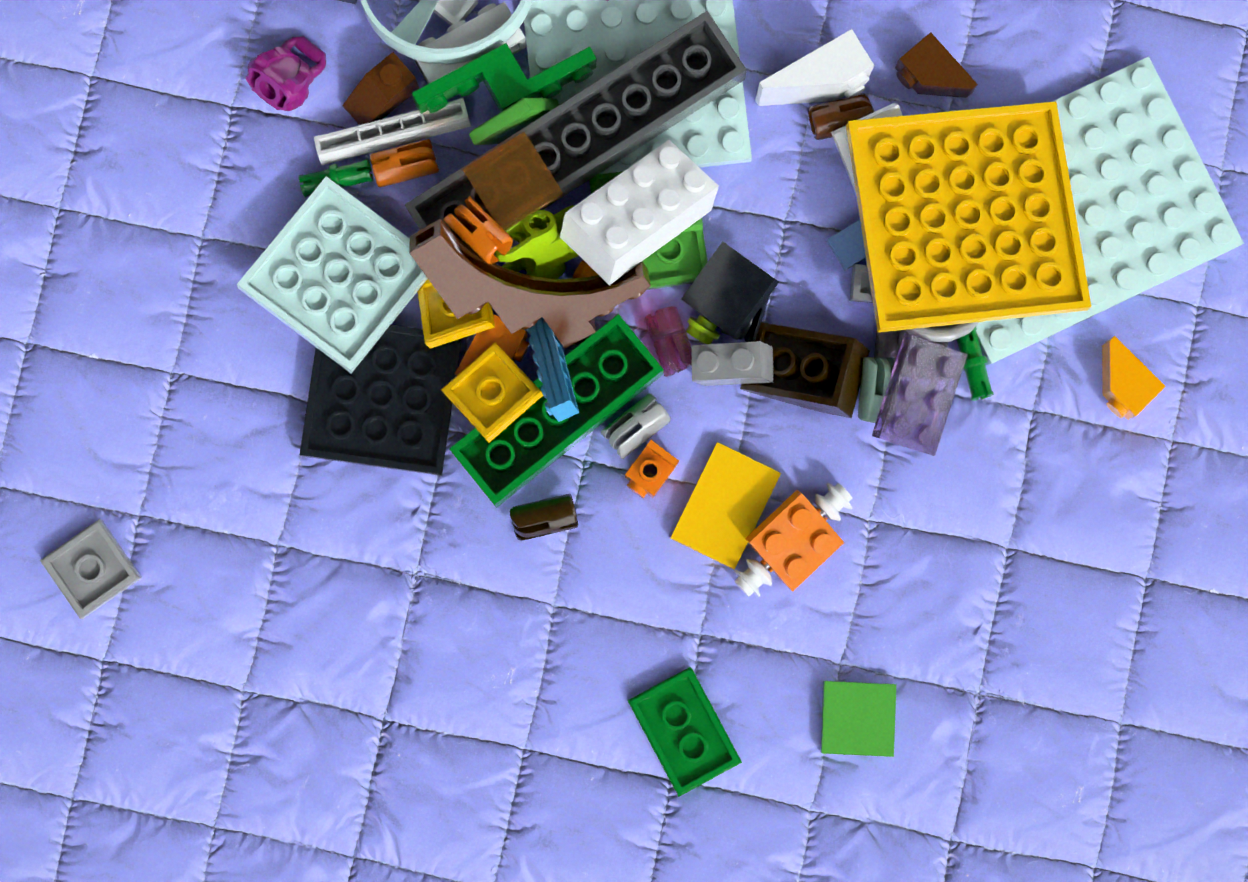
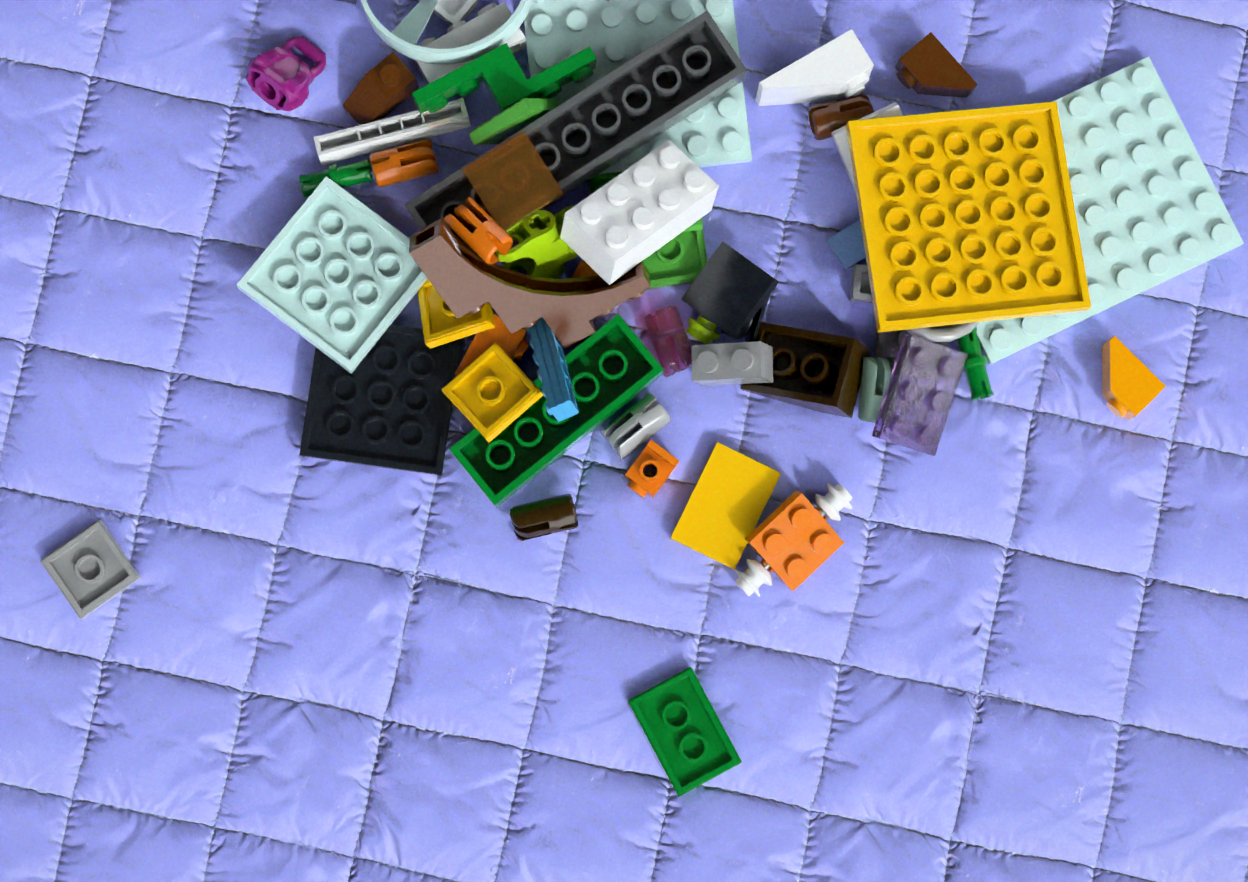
(858, 718): bright green tile -> none

